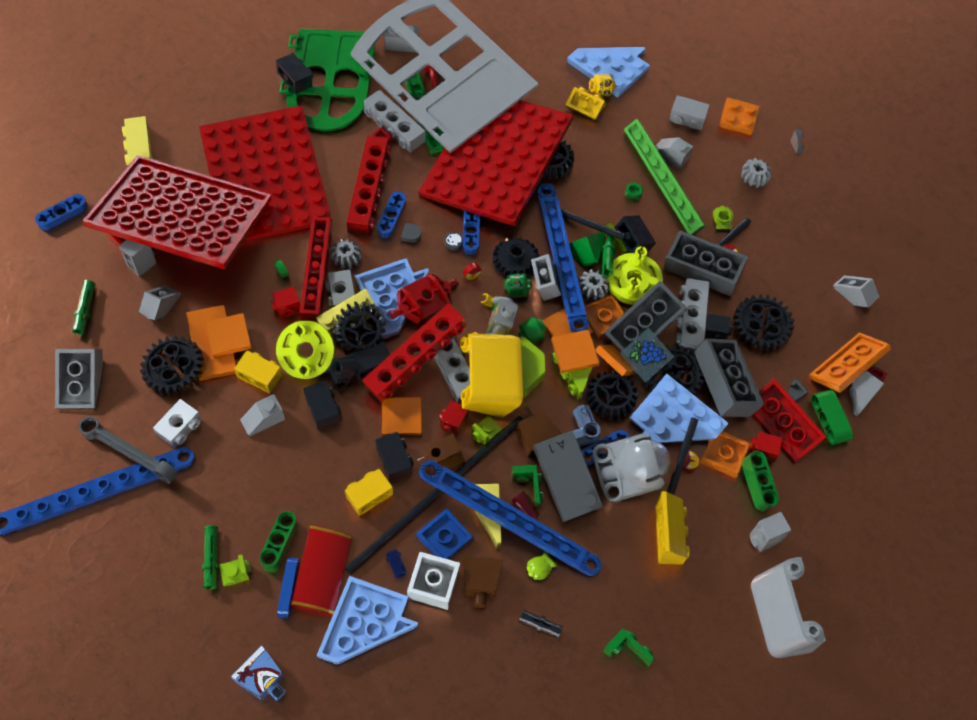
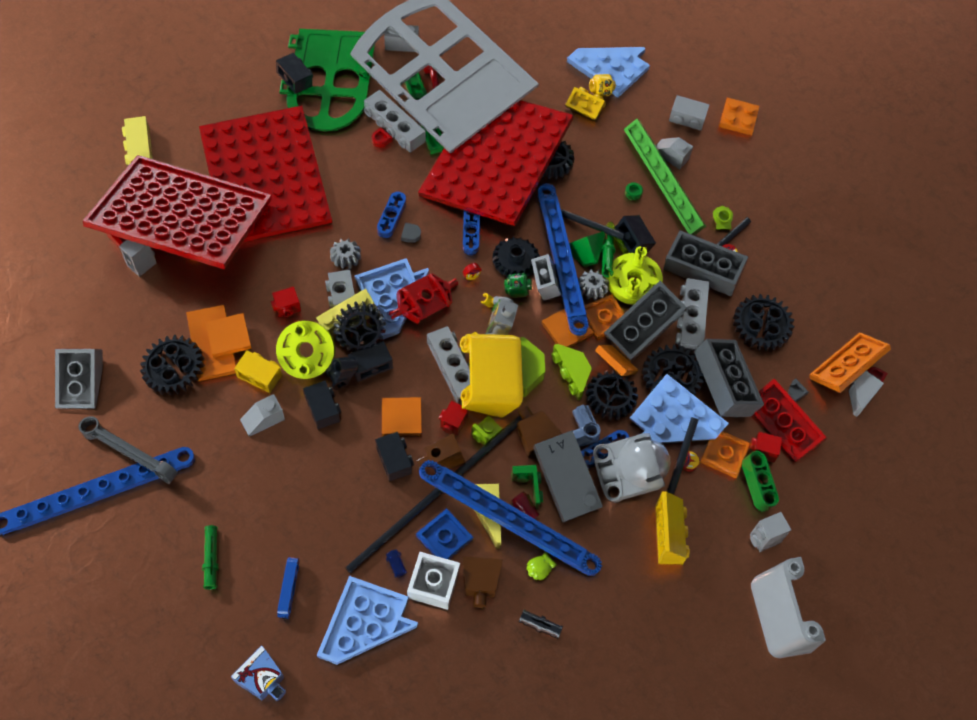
(52, 222): blue beam -> none
(82, 313): green pin -> none
(158, 302): light grey slope -> none
(179, 413): white brick -> none
(235, 571): lime bracket -> none
(279, 551): green beam -> none
(281, 268): green tile -> none
(316, 269): red brick -> none
(321, 571): red slope -> none
(367, 185): red brick -> none
(368, 491): yellow brick -> none
(416, 343): red brick -> none
(453, 241): tile -> none
(532, 330): green head -> none
(575, 351): orange tile -> none
(629, 639): green bracket -> none
(646, 355): clear light blue tile -> none
(717, 327): black brick -> none
(756, 172): light grey gear -> none
(796, 141): dark grey tile -> none
(832, 417): green beam -> none
(857, 290): light grey slope -> none

